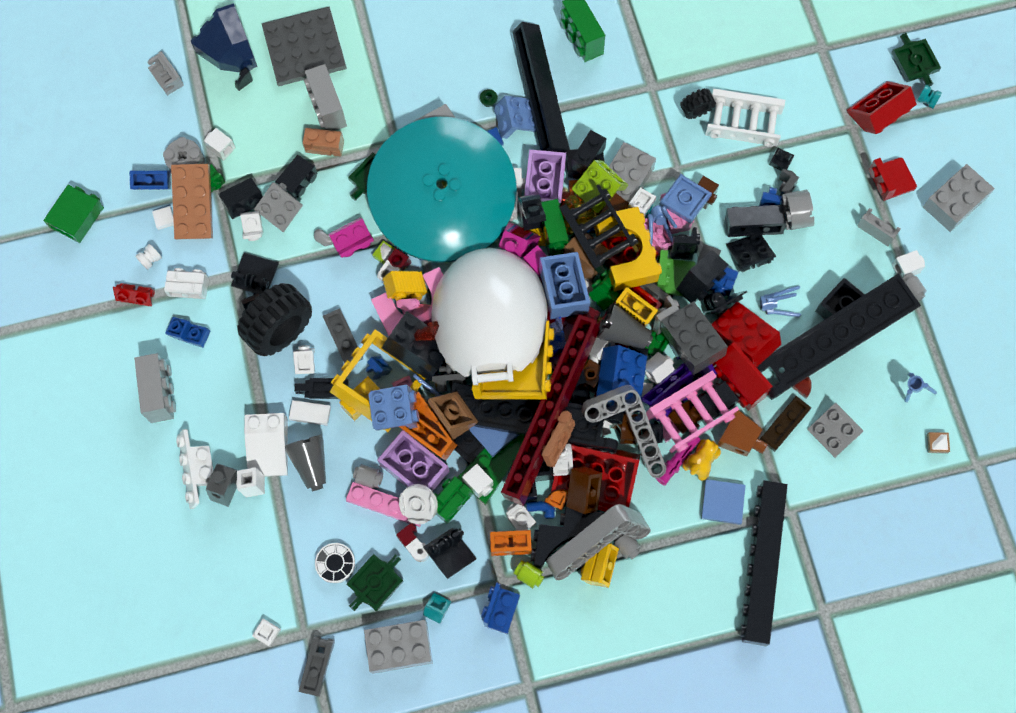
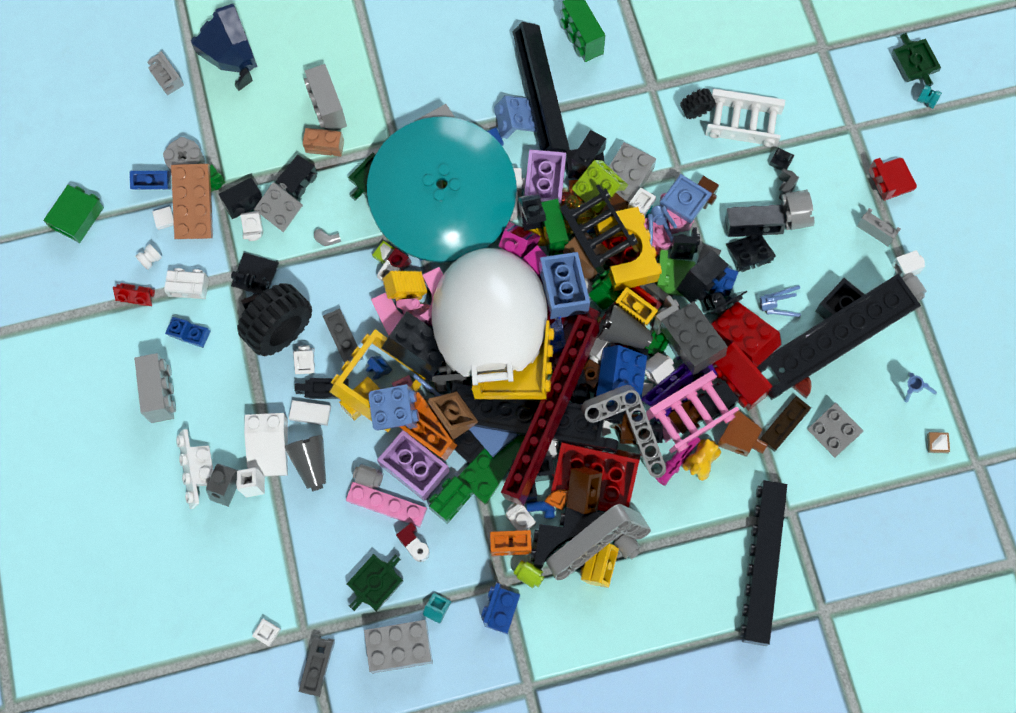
(219, 144): white brick -> none
(302, 44): dark grey plate -> none
(335, 563): tile -> none
(351, 238): dark pink bracket -> none
(418, 504): white tile -> none
(427, 332): clear red tile -> none
(450, 552): black hinge -> none
(478, 481): white brick -> none
(488, 102): dark green plate -> none
(559, 439): nougat hinge -> none
(564, 463): white bracket -> none
(723, 502): medium blue tile -> none
(770, 198): blue tile -> none
(882, 106): red slope -> none
(958, 197): light grey brick -> none

